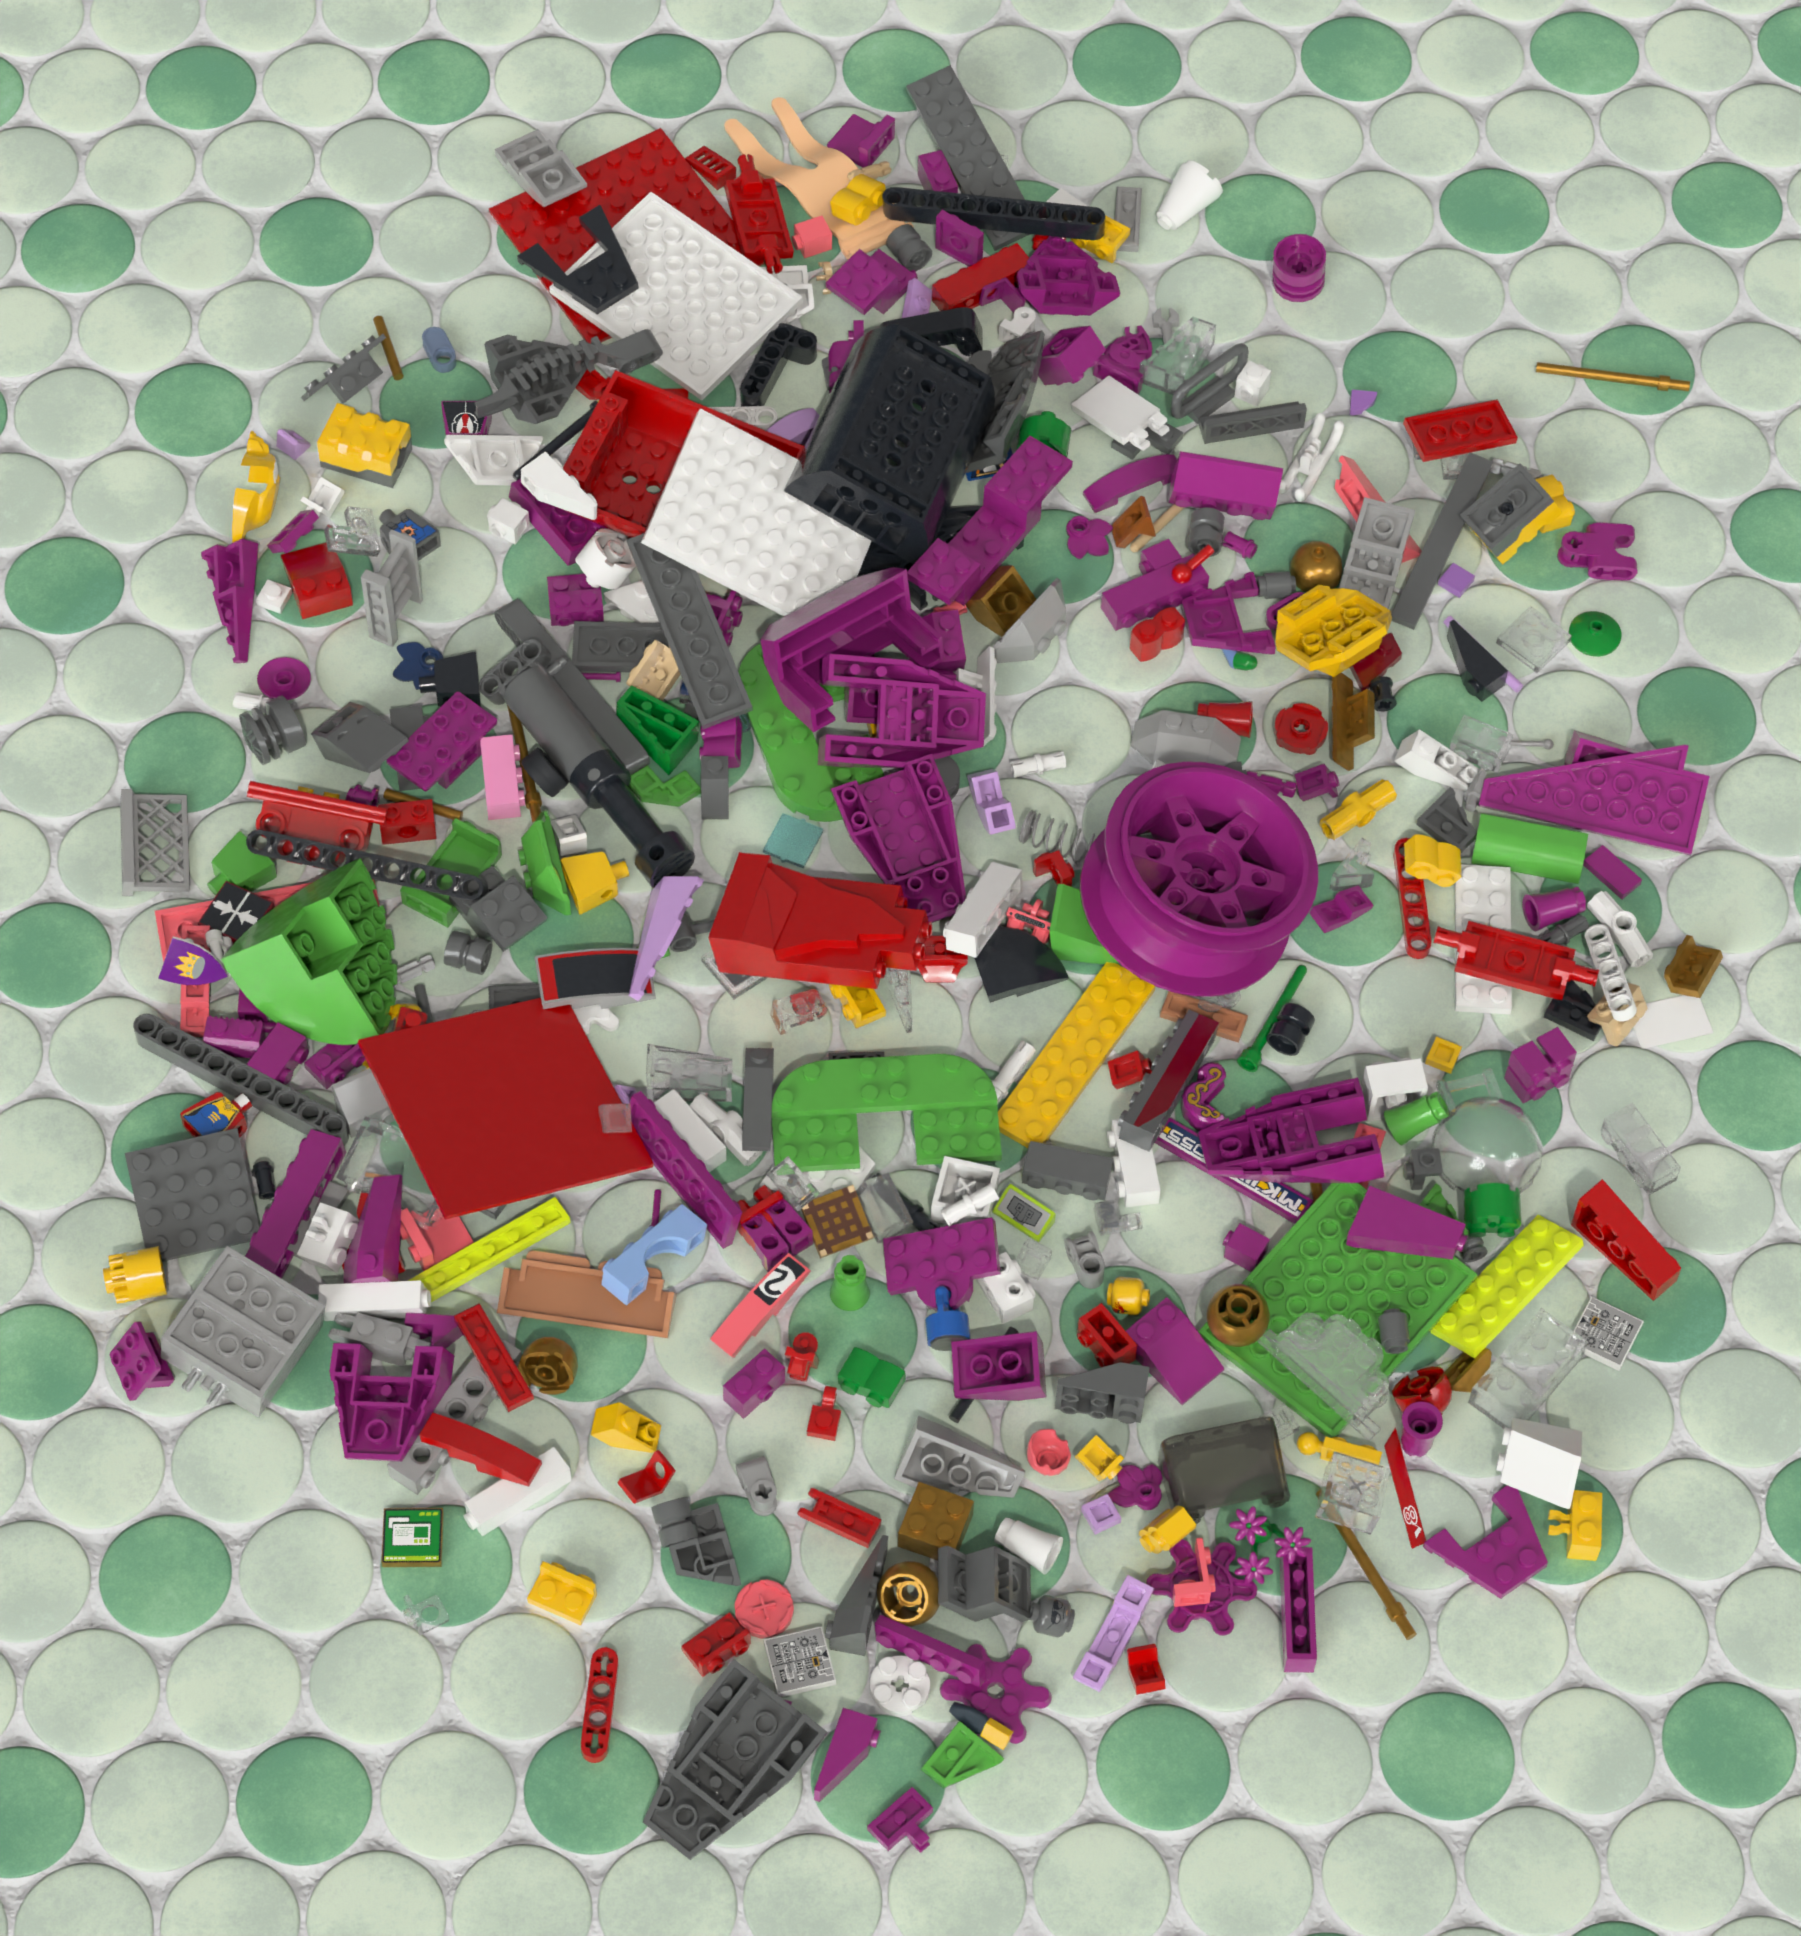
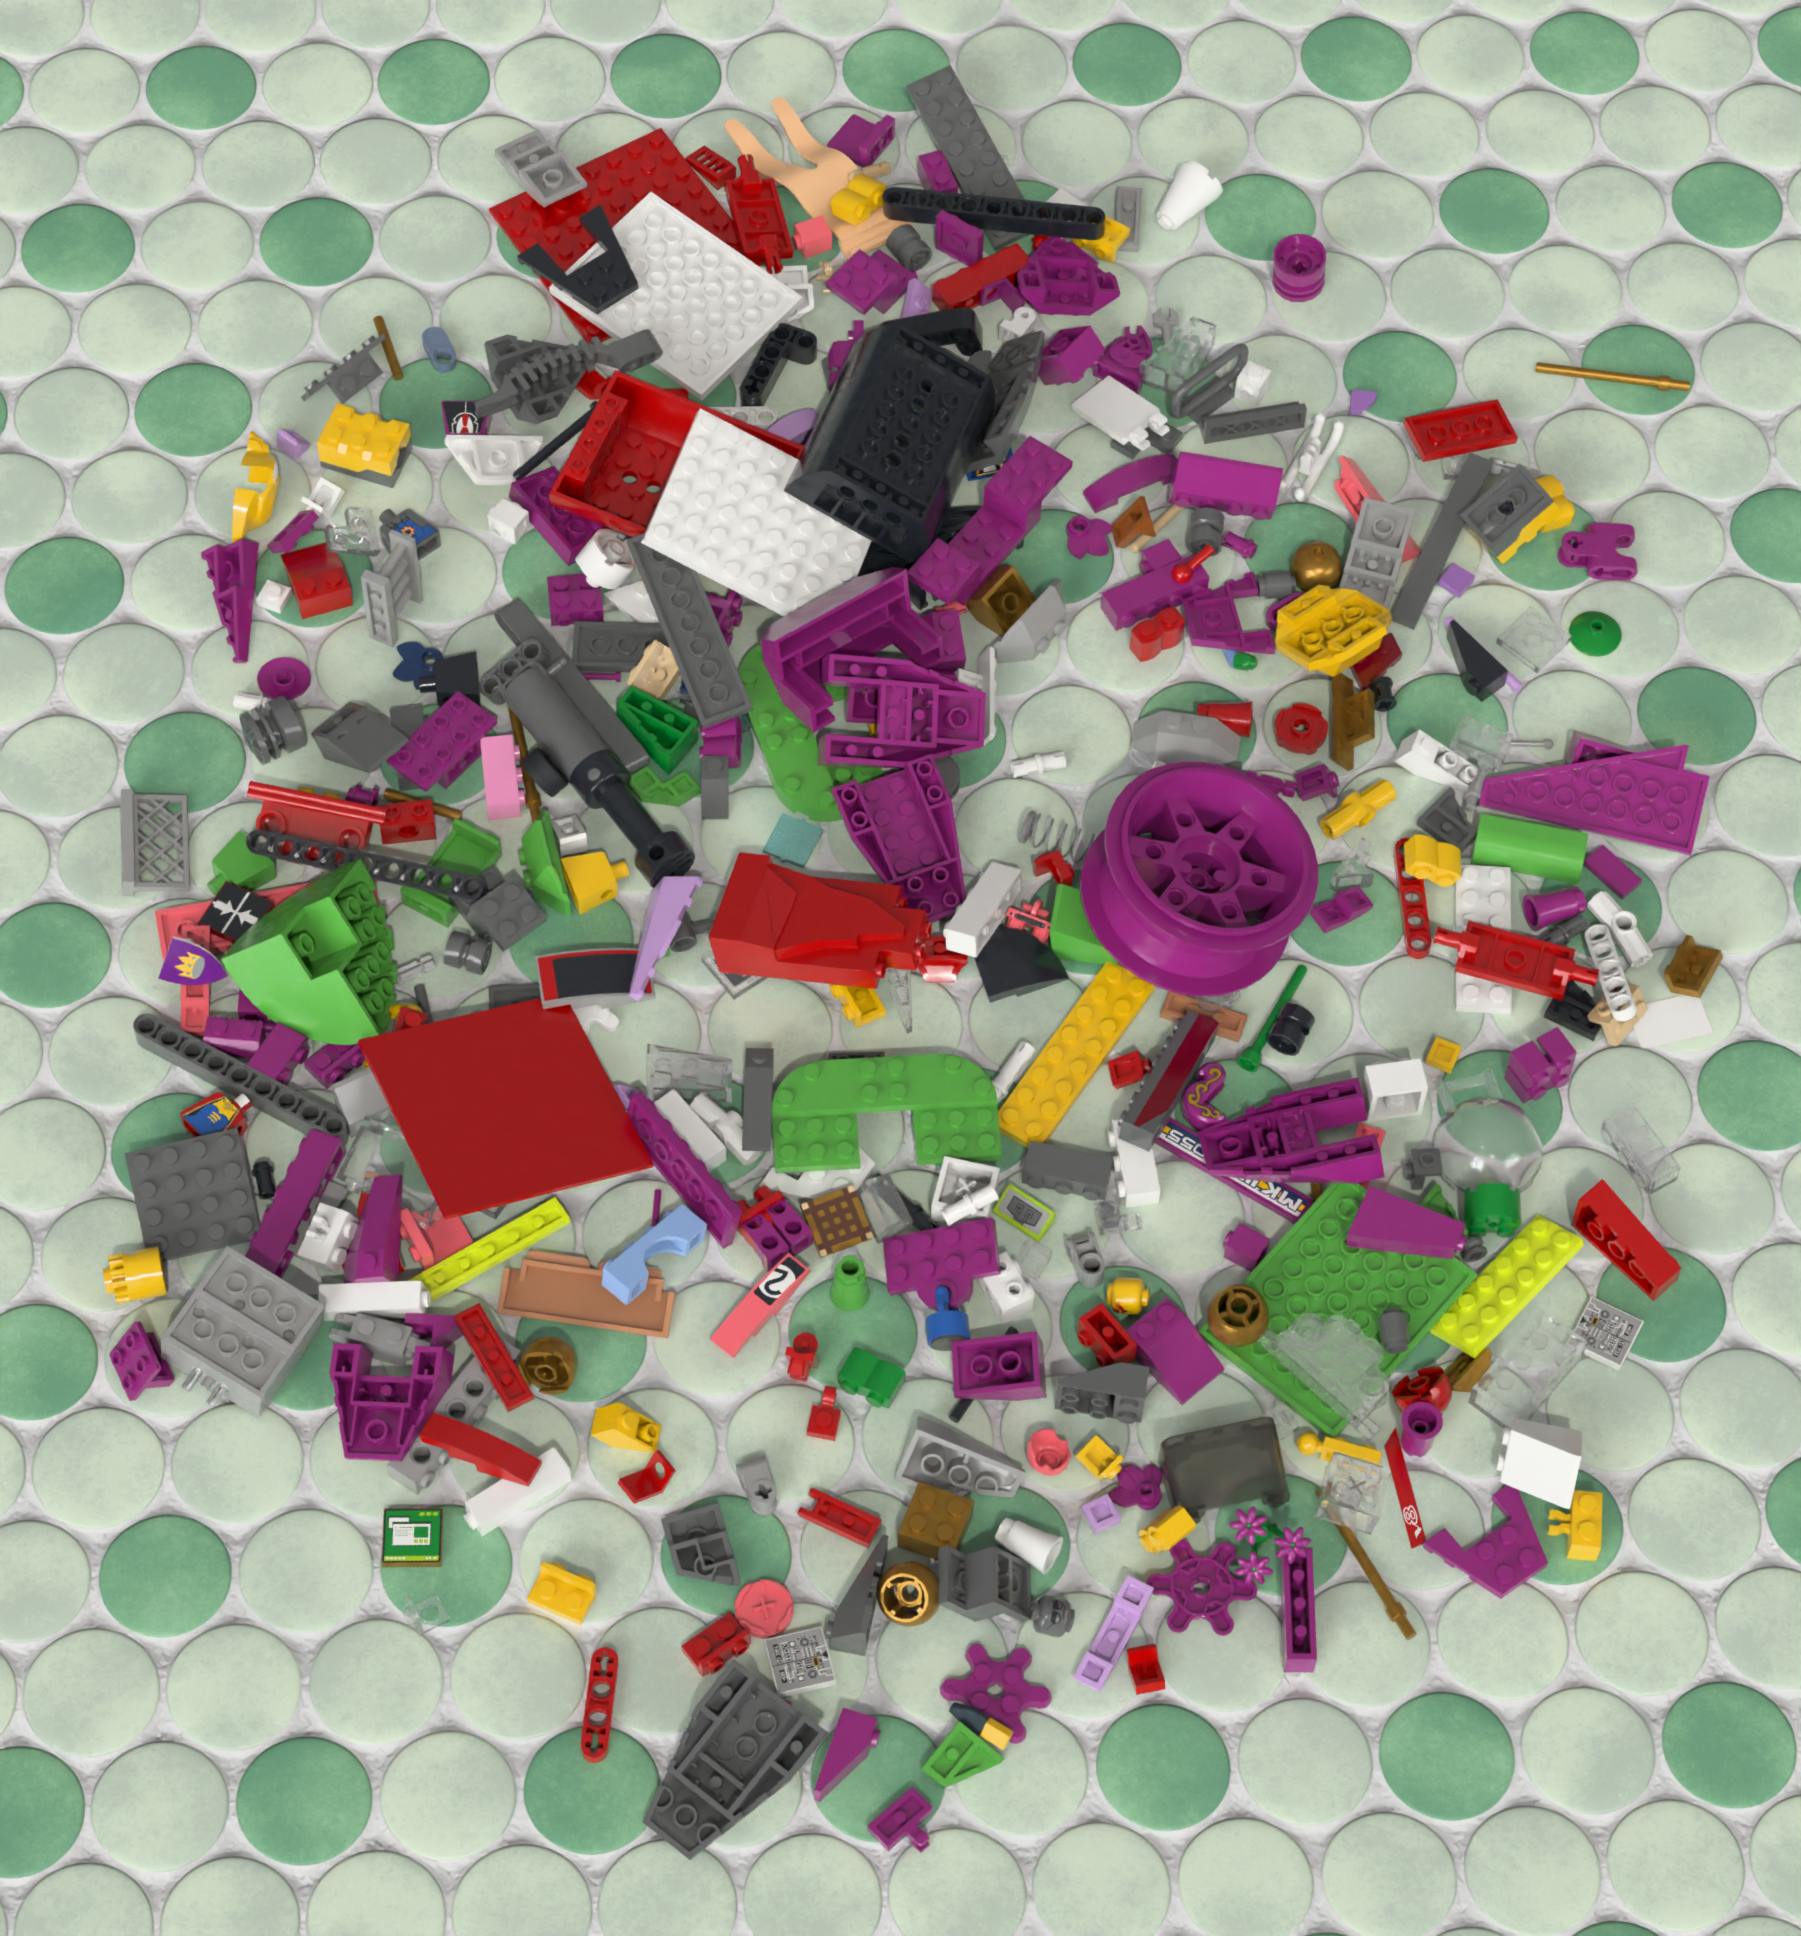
(218, 944): white piece -> none
(553, 486): white slope -> none
(615, 1118): clear slope -> none
(675, 1521): dark grey wheel -> none
(754, 1383): magenta brick -> none
(792, 1184): clear slope -> none
(797, 1010): clear leg -> none
(894, 1669): white plate -> none
(930, 1651): magenta plate -> none
(992, 808): lavender brick -> none
(1047, 430): green brick -> none
(1192, 1592): coral bracket -> none
(1416, 1117): bright green plant -> none

